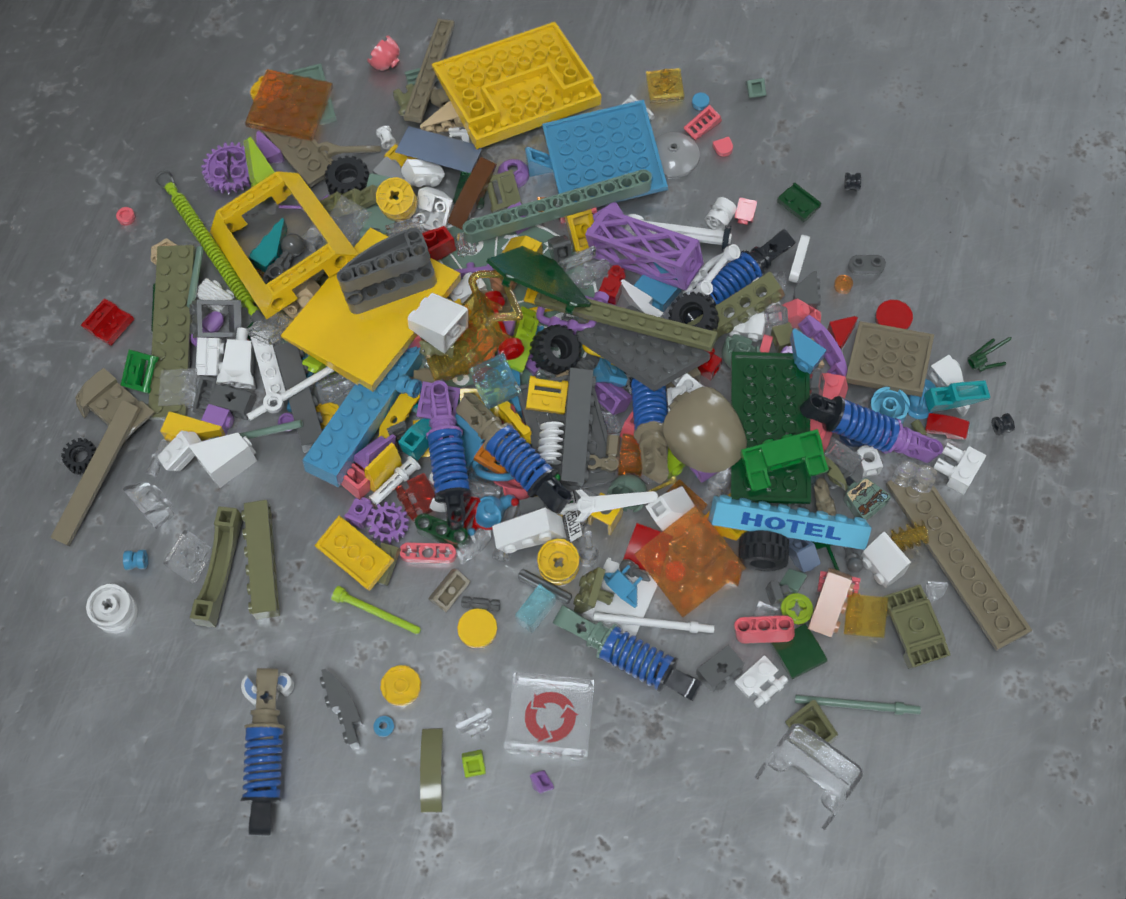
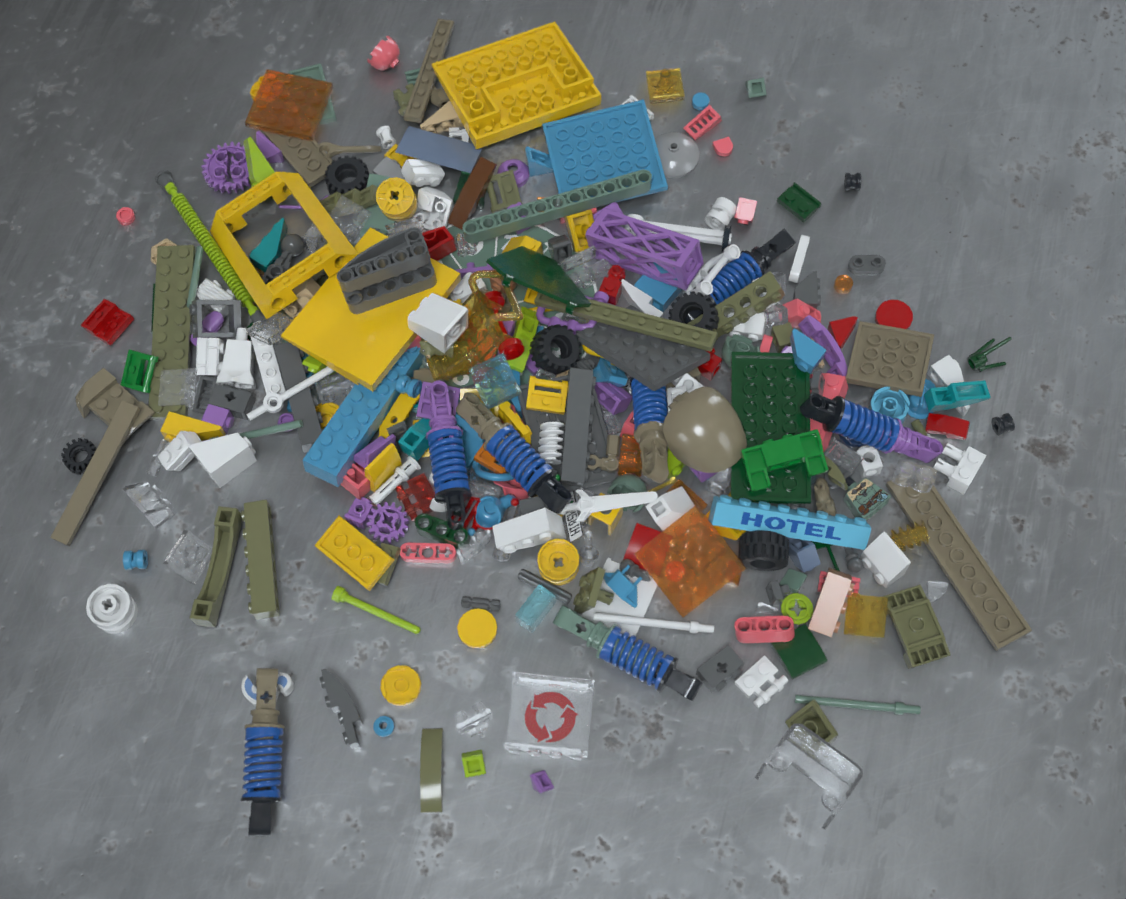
(449, 590): dark tan slope -> none

